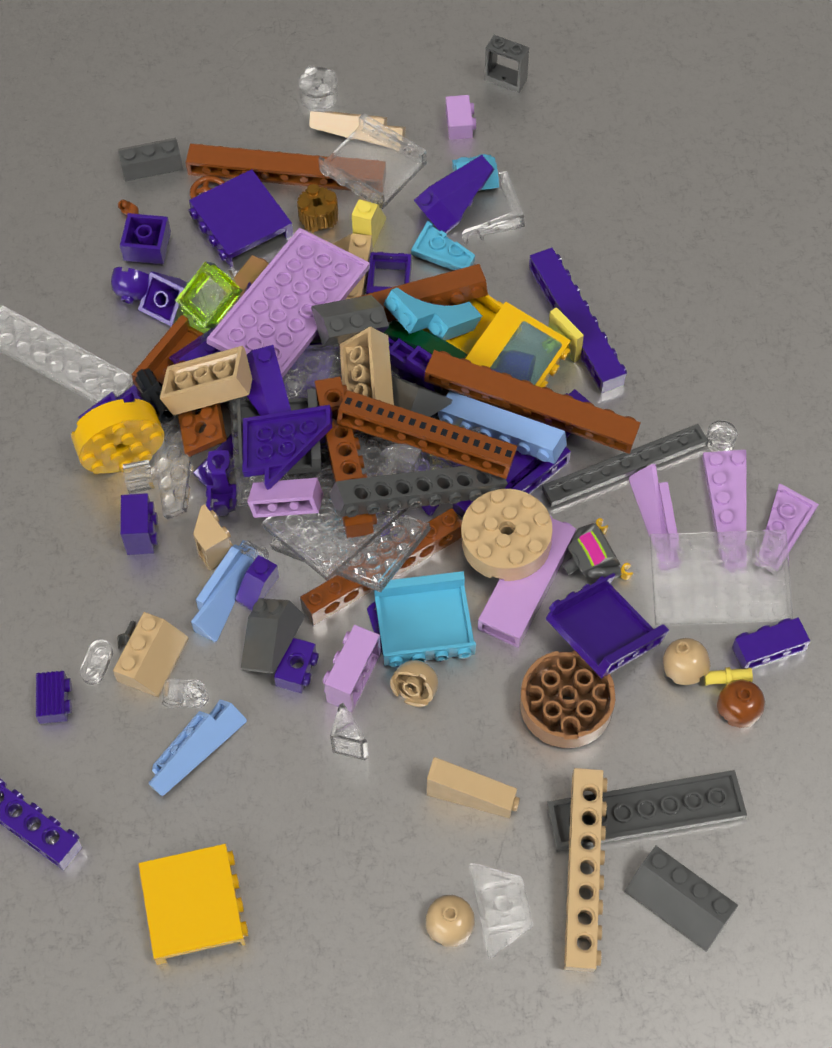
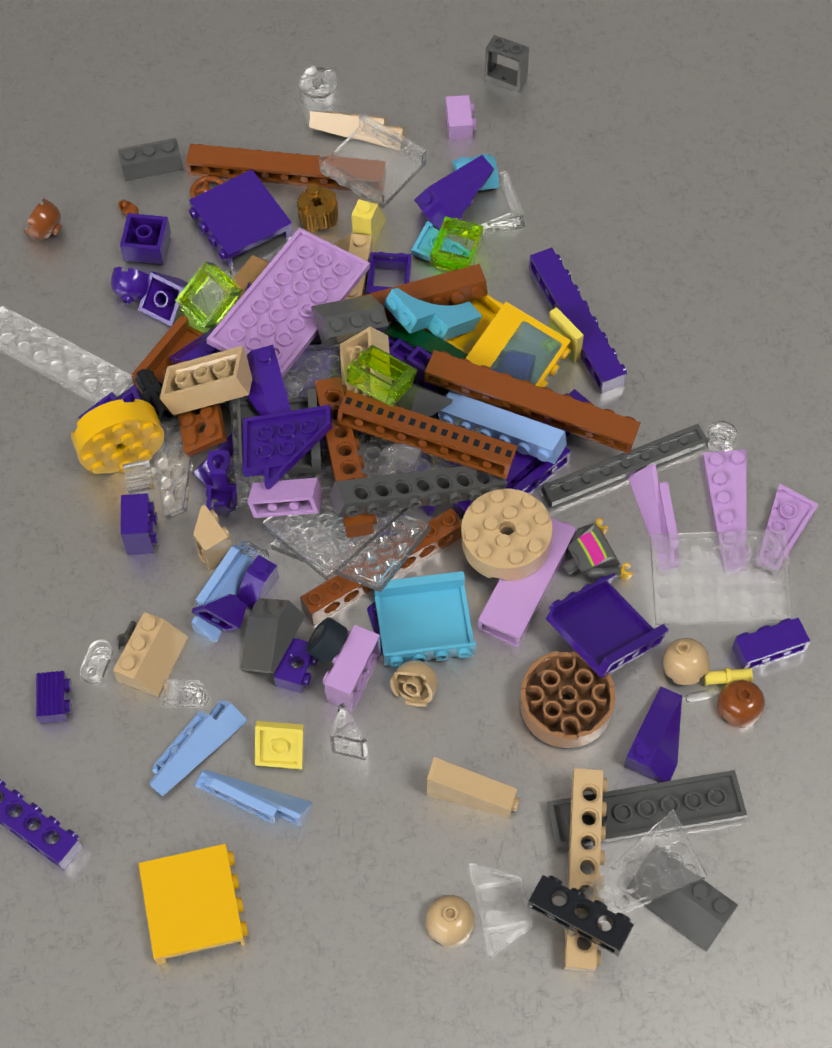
(44, 221): none -> dark orange cylinder
(222, 612): none -> dark purple slope
(254, 798): none -> light blue wedge
(279, 744): none -> light yellow tile
(327, 640): none -> black wheel
(385, 364): none -> clear neon green window
(451, 261): none -> clear neon green window
(564, 915): none -> black brick
(648, 870): none -> clear wing
(657, 741): none -> dark purple wedge
(702, 695): none -> clear piece

